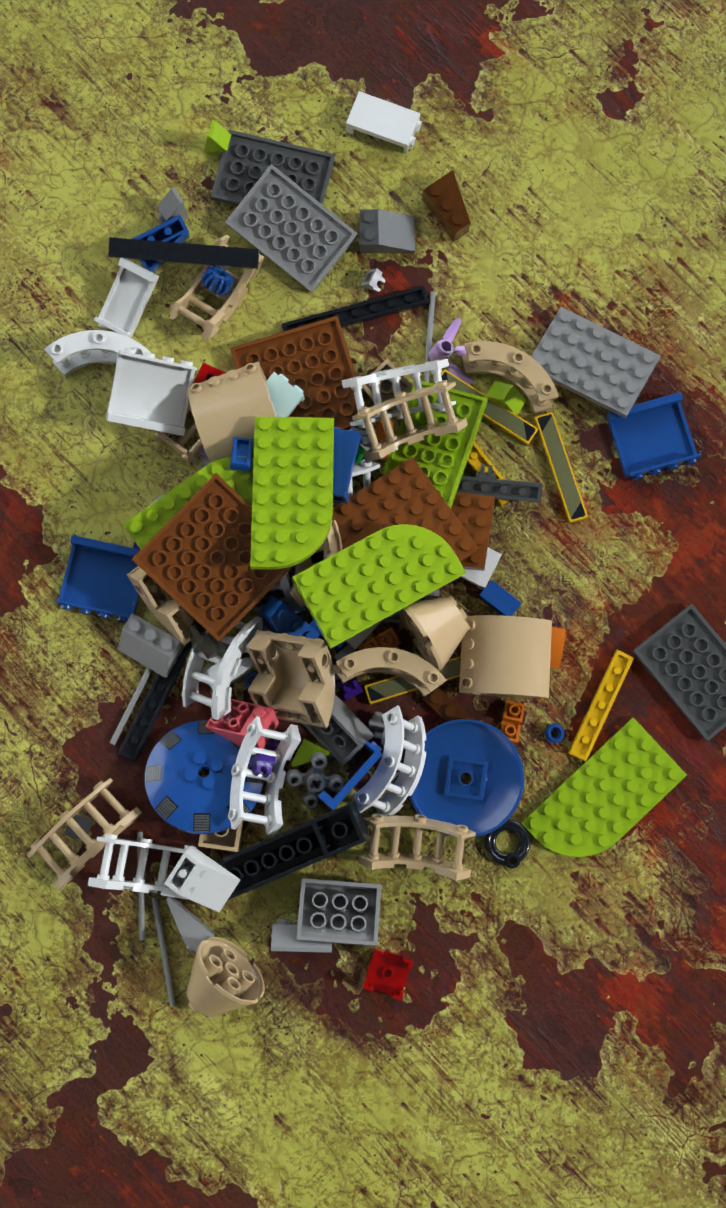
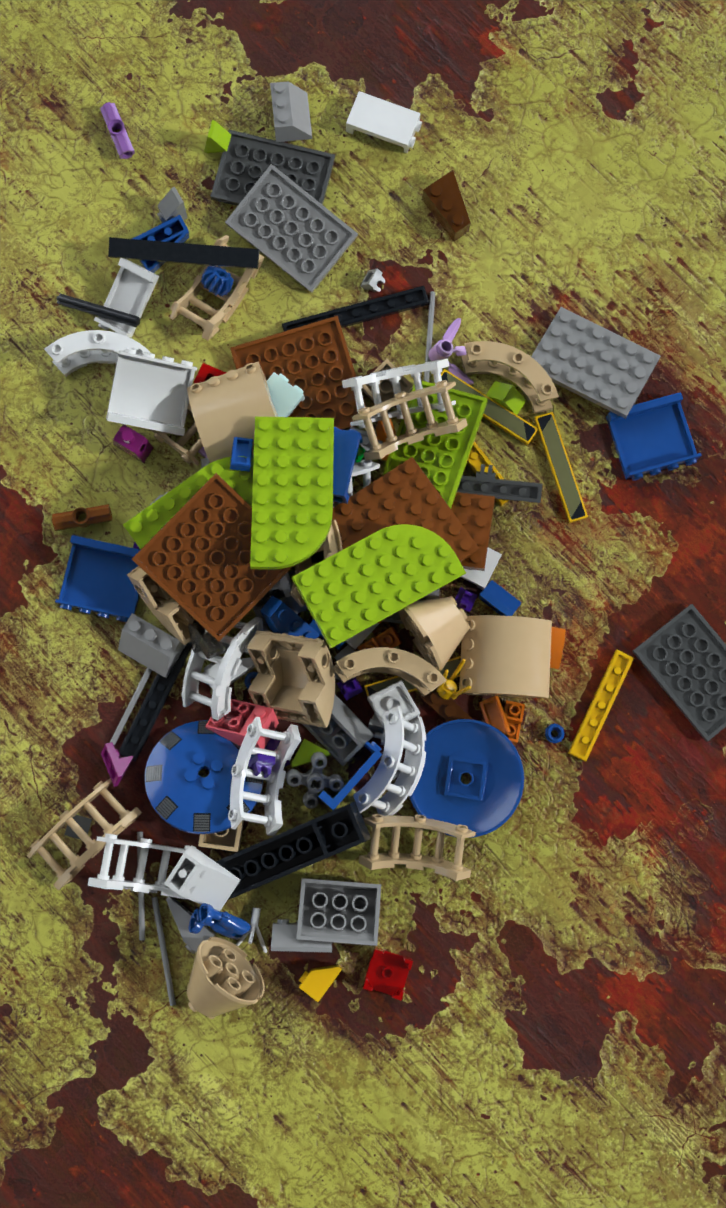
(69, 519): none -> dark orange piece
(98, 310): none -> black axle
(115, 765): none -> magenta slope
(121, 138): none -> medium lavender piece
(131, 443): none -> magenta torso
(219, 922): none -> blue piece
(254, 927): none -> white plant
(290, 112): none -> light grey slope
(318, 980): none -> yellow slope
(386, 232): dark grey slope -> none
(391, 697): none -> white tile
(448, 688): none -> yellow plant
(465, 599): none -> dark purple tile
(494, 714): none -> orange tile
(519, 854): black piece -> none
(605, 795): lime plate -> none

